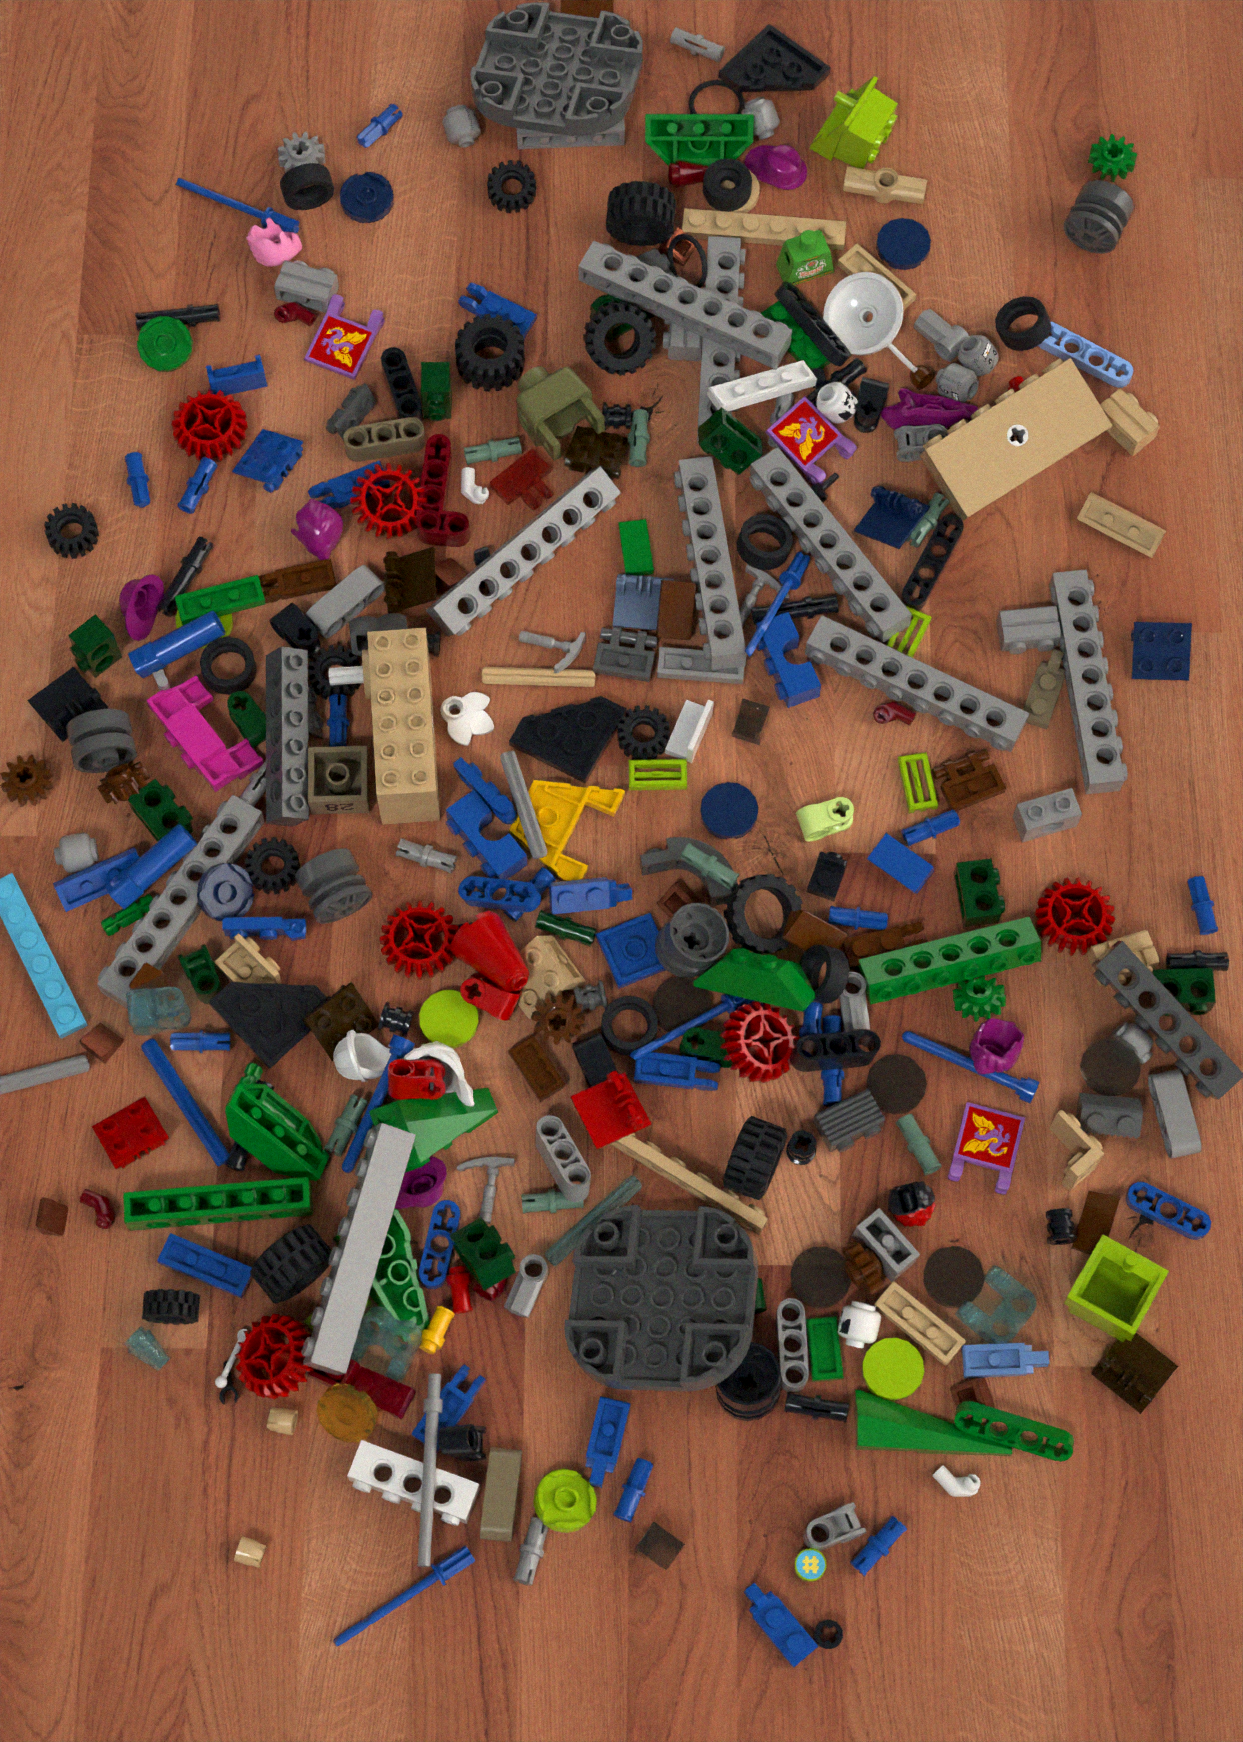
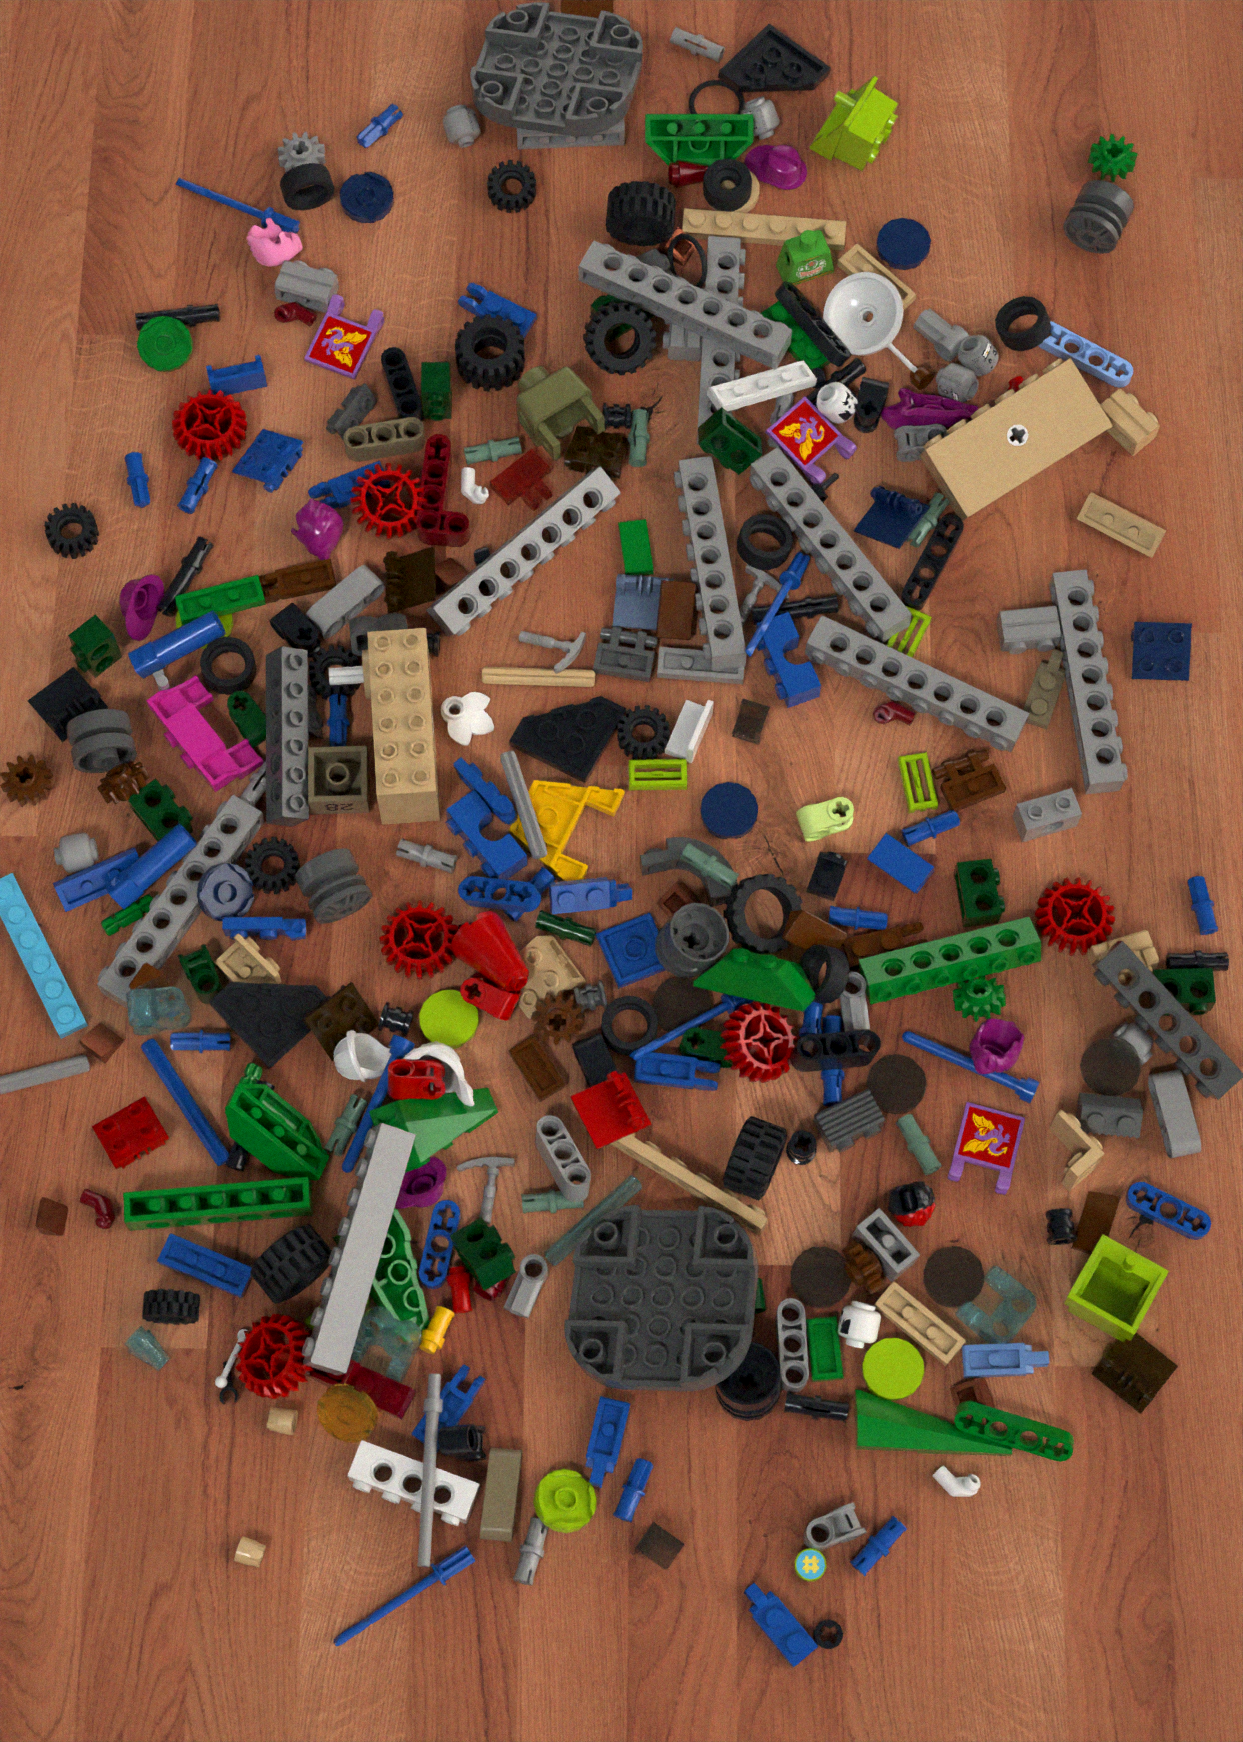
(898, 188): tan piece -> none

